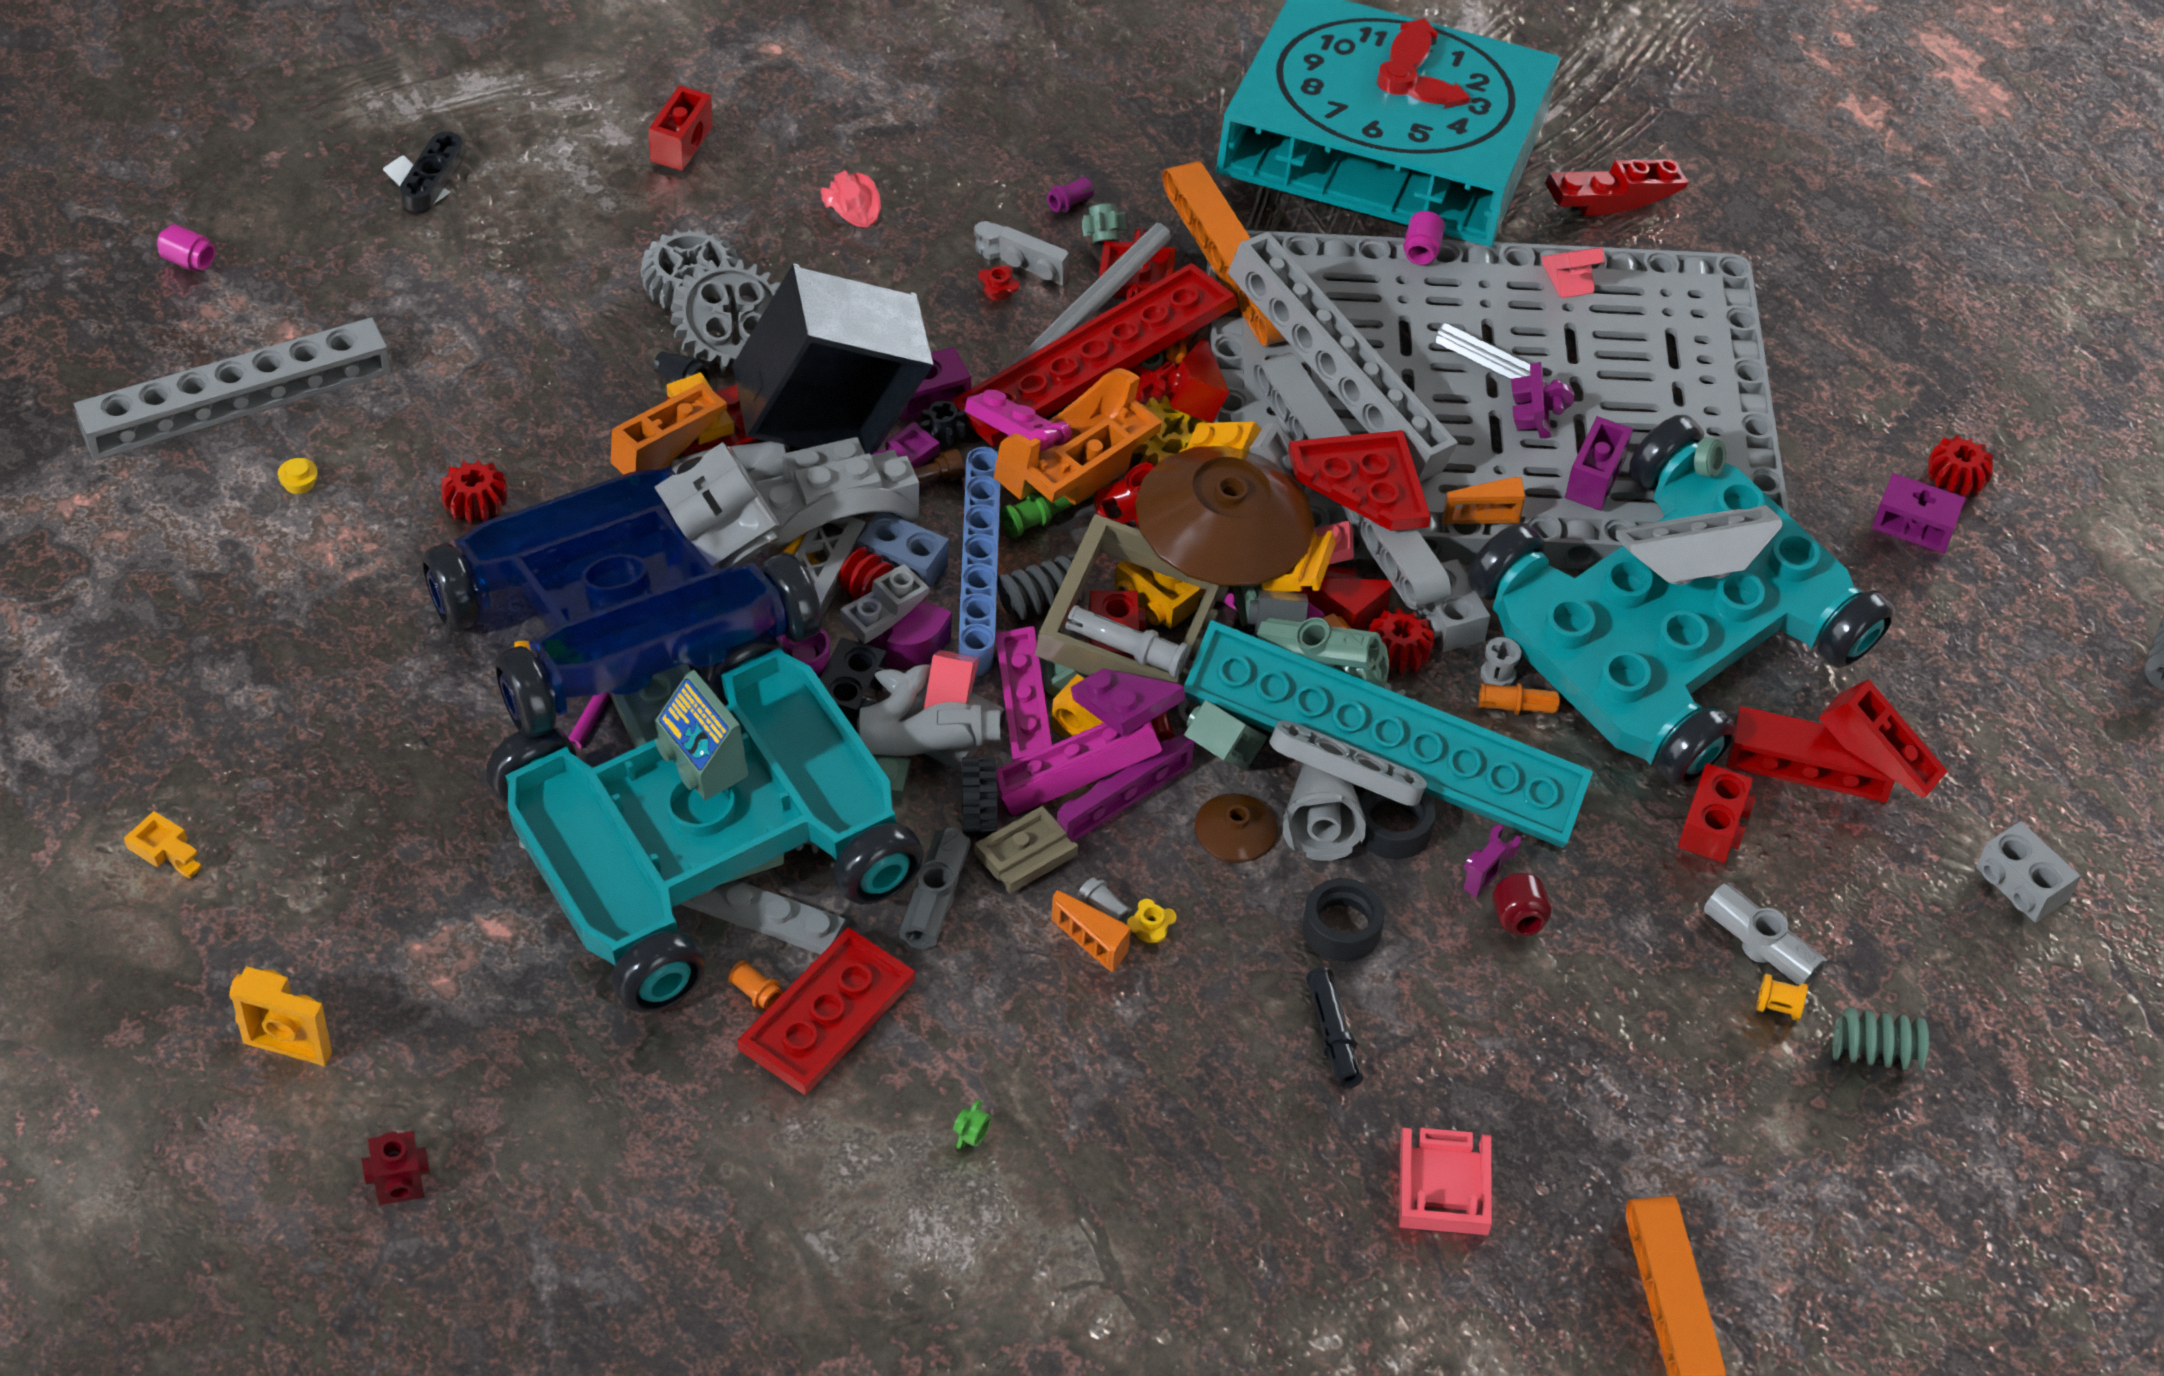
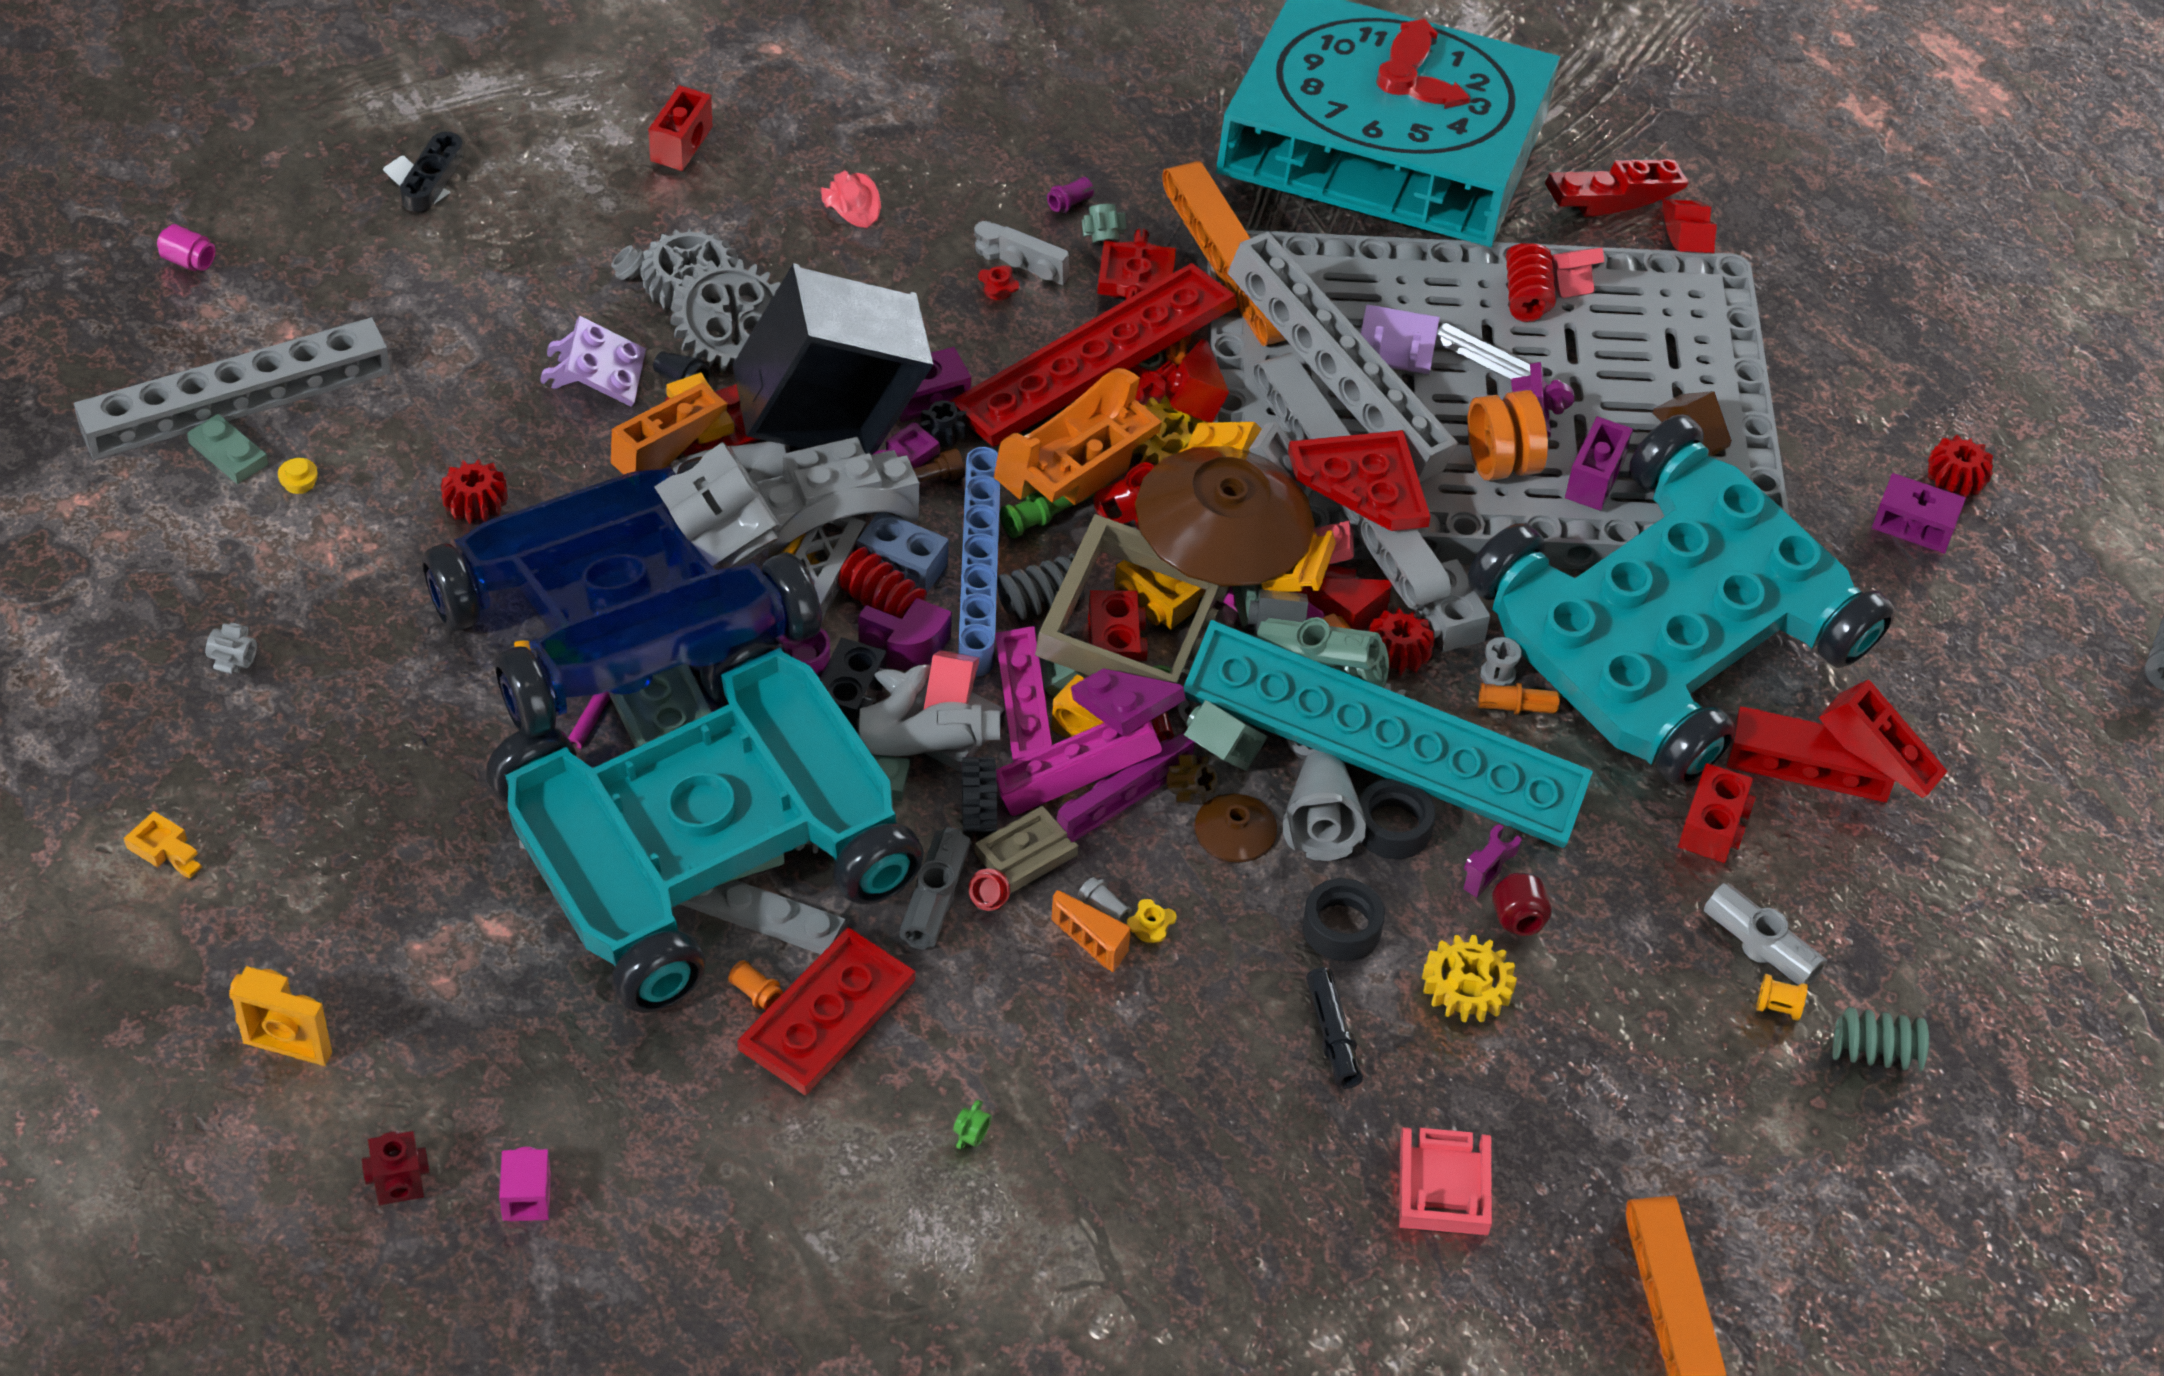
(227, 448): none -> sand green plate
(231, 648): none -> light grey gear
(525, 1184): none -> dark pink brick
(598, 360): none -> lavender plate
(628, 263): none -> light grey plate
(701, 738): slope -> none
(890, 600): light grey slope -> none
(989, 889): none -> red plate
(1012, 418): dark pink plate -> none
(1102, 288): light grey axle -> none
(1145, 646): light grey pin -> none
(1192, 779): none -> dark brown gear
(1348, 763): light grey beam -> none
(1401, 337): none -> lavender plate
(1423, 237): dark pink brick -> none
(1469, 978): none -> yellow gear
(1495, 503): orange slope -> none
(1507, 435): none -> orange wheel
(1530, 281): none -> red piece
(1689, 225): none -> red slope
(1702, 543): light grey wedge -> none
(1704, 410): none -> reddish brown slope
(1709, 457): sand green tile -> none
(2028, 871): light grey brick -> none

